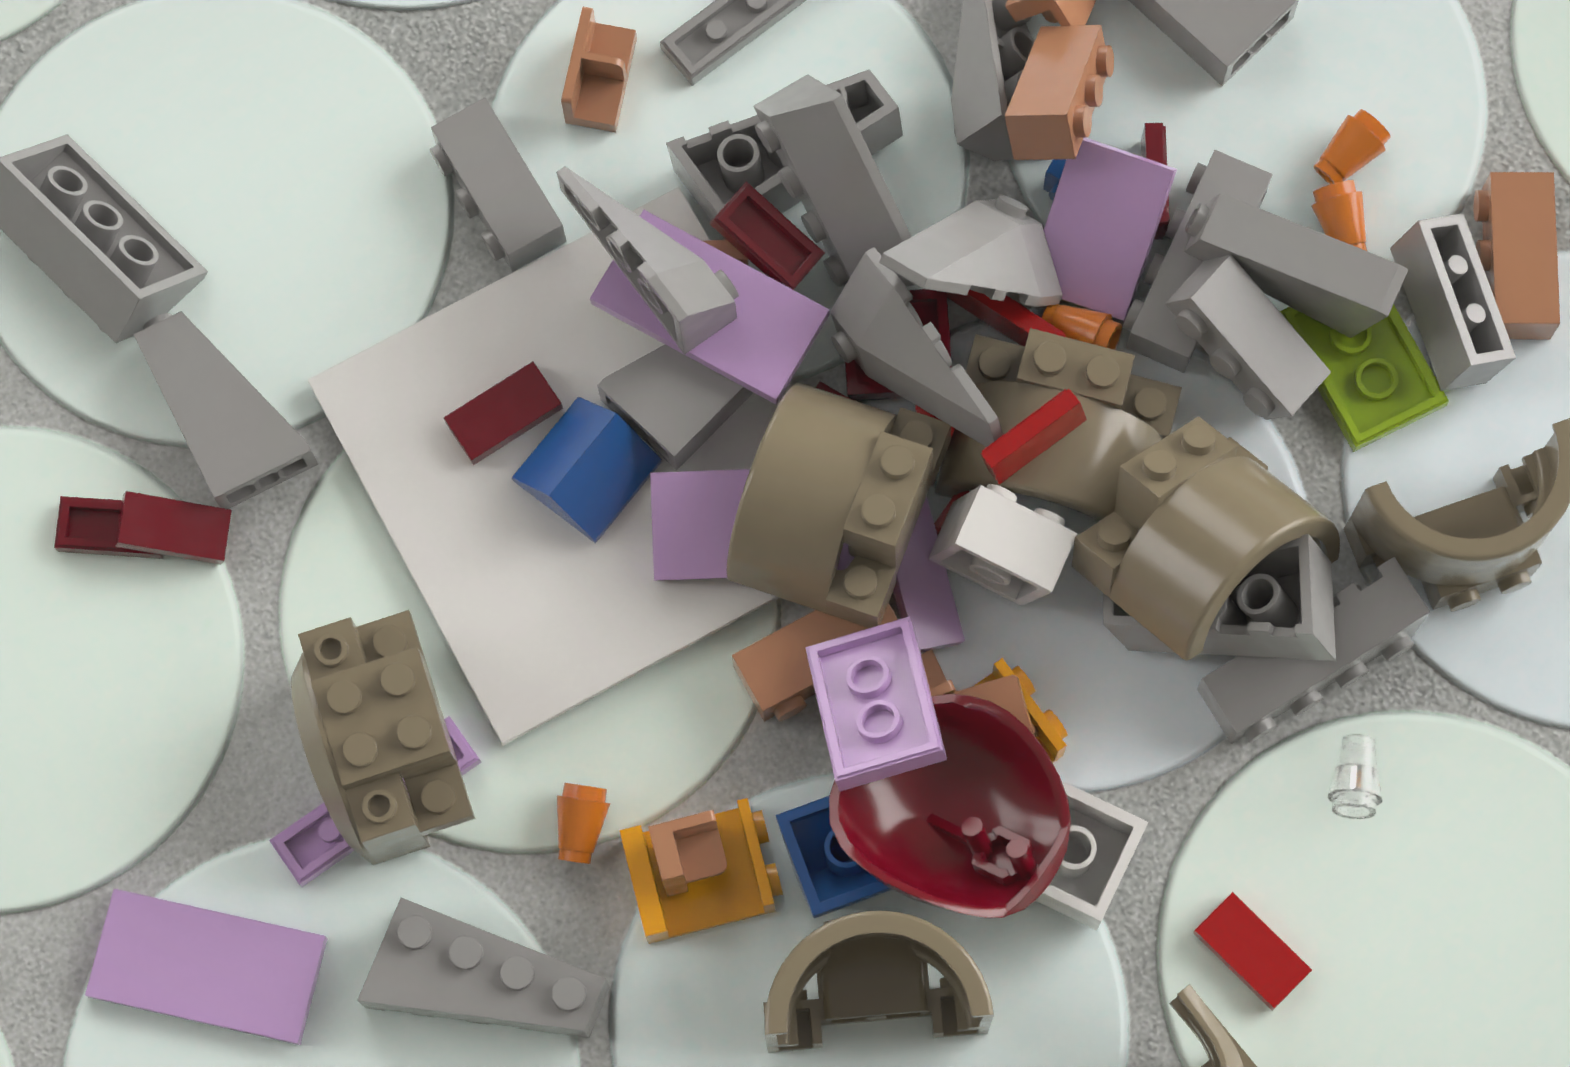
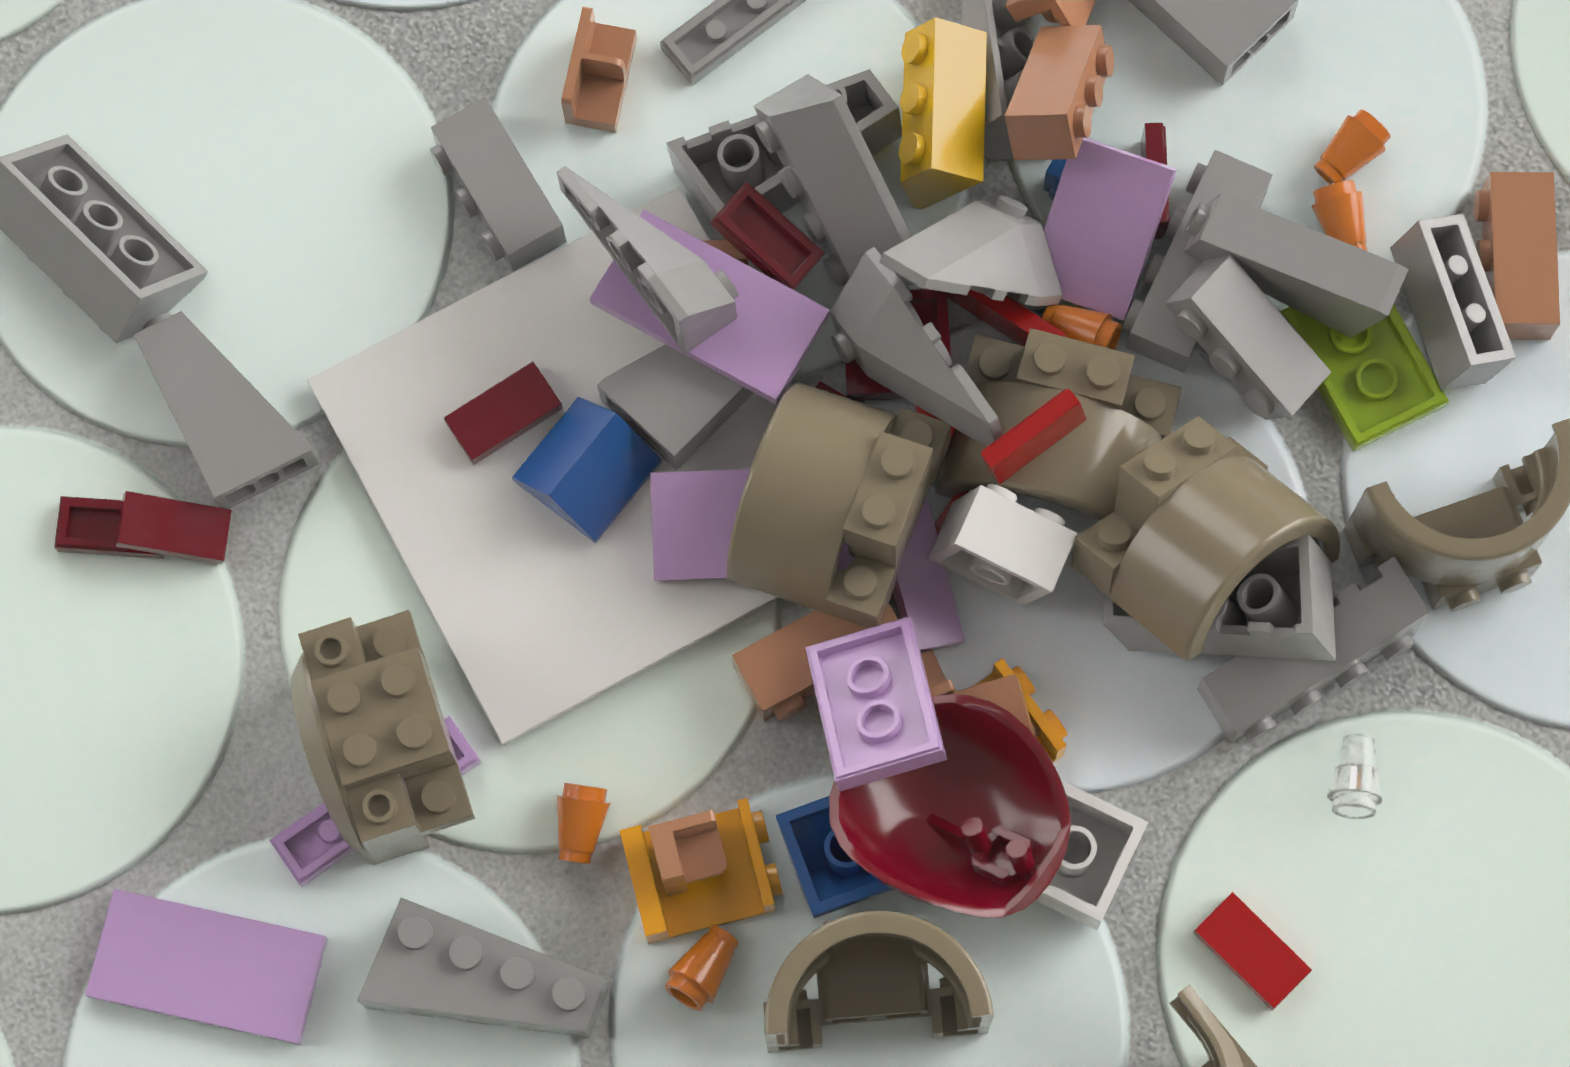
(702, 968): none -> orange cone
(942, 111): none -> yellow slope

